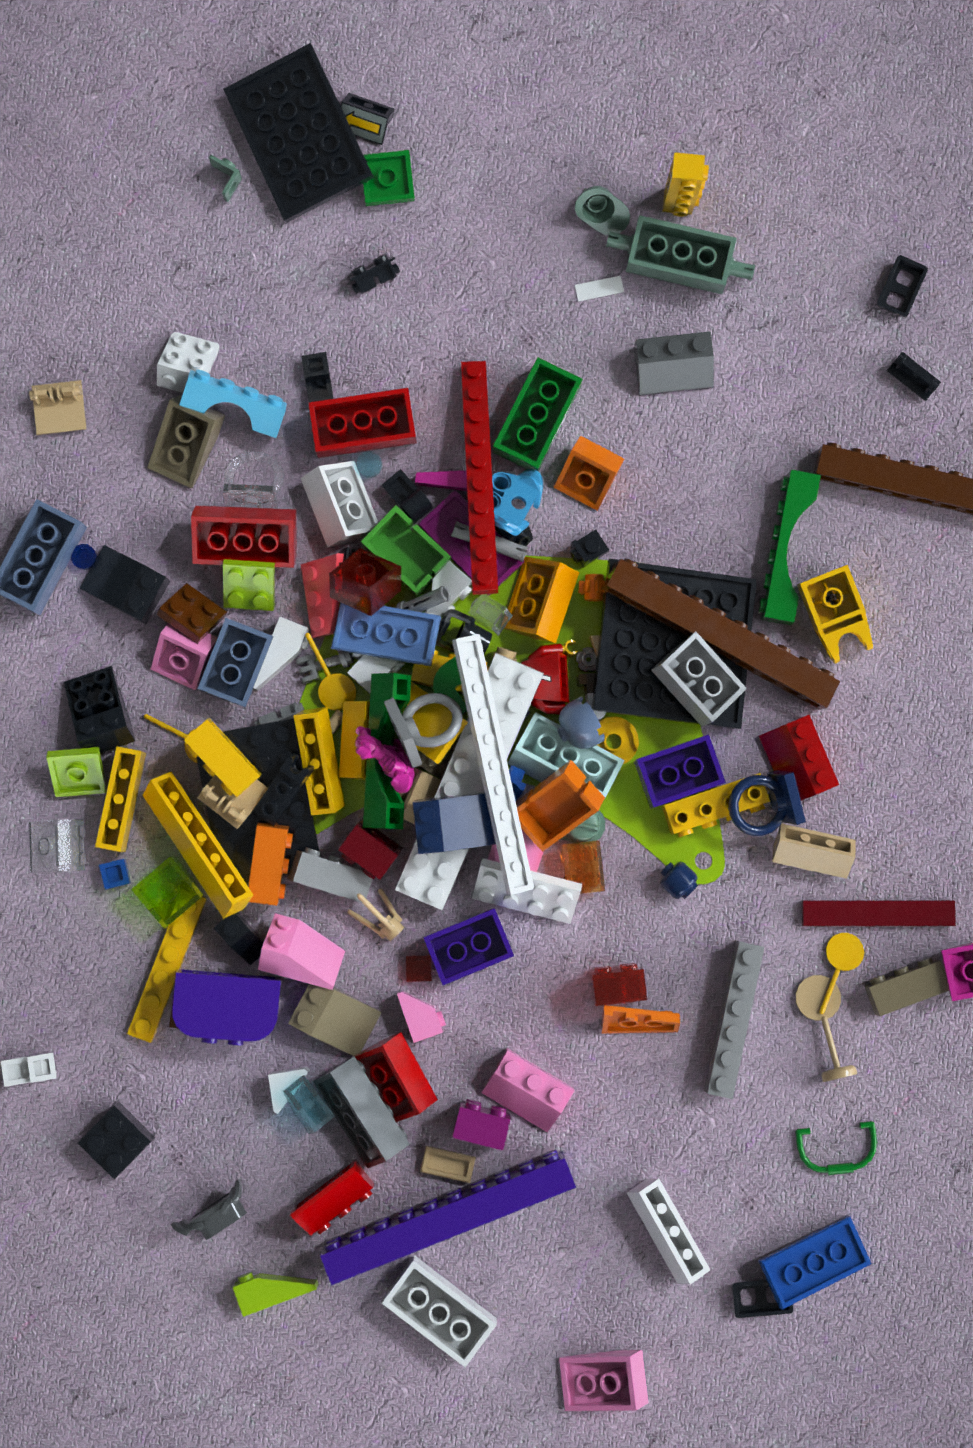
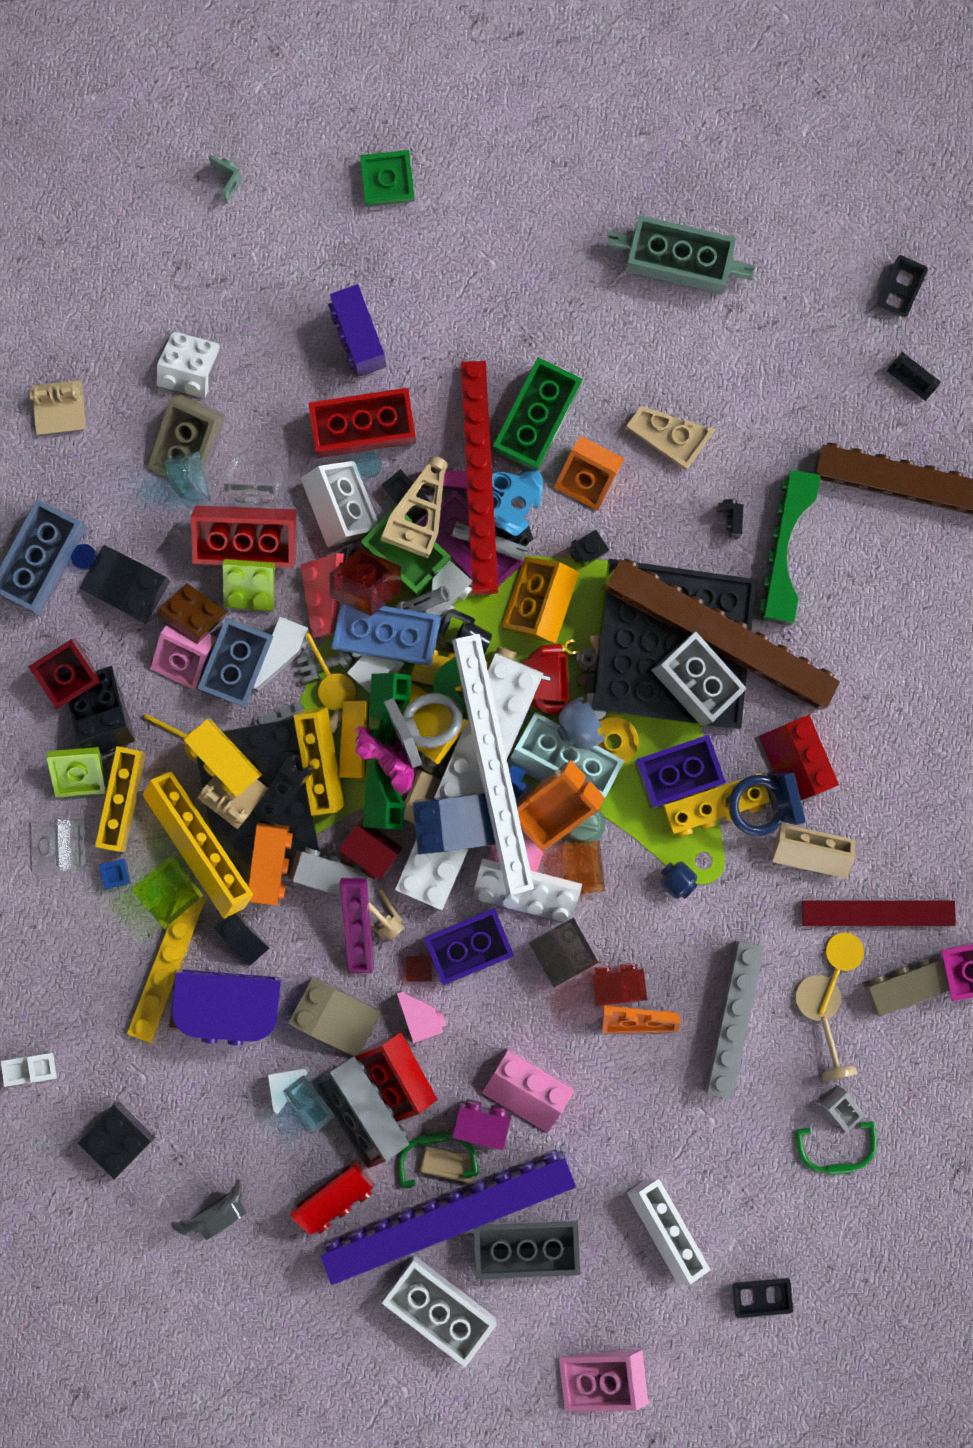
(65, 673): none -> dark red slope
(188, 478): none -> clear light blue slope
(204, 391): medium azure arch -> none
(267, 1290): lime slope -> none
(298, 133): black plate -> none
(300, 953): bright pink slope -> none
(317, 377): black slope -> none
(356, 330): none -> dark purple brick
(356, 925): none -> magenta tile
(364, 276): black hinge -> none
(367, 117): panel -> none
(410, 535): none -> tan plate
(430, 1139): none -> green piece
(490, 613): clear brick -> none
(527, 1250): none -> dark grey slope
(563, 952): none -> clear smoke slope
(592, 587): orange gear -> none
(599, 288): white sticker -> none
(602, 210): sand green piece -> none
(671, 436): none -> tan wing
(674, 363): dark grey slope -> none
(684, 184): yellow brick -> none
(734, 522): none -> black bracket
(814, 1262): blue tile -> none
(835, 620): yellow brick -> none
(842, 1108): none -> light grey slope

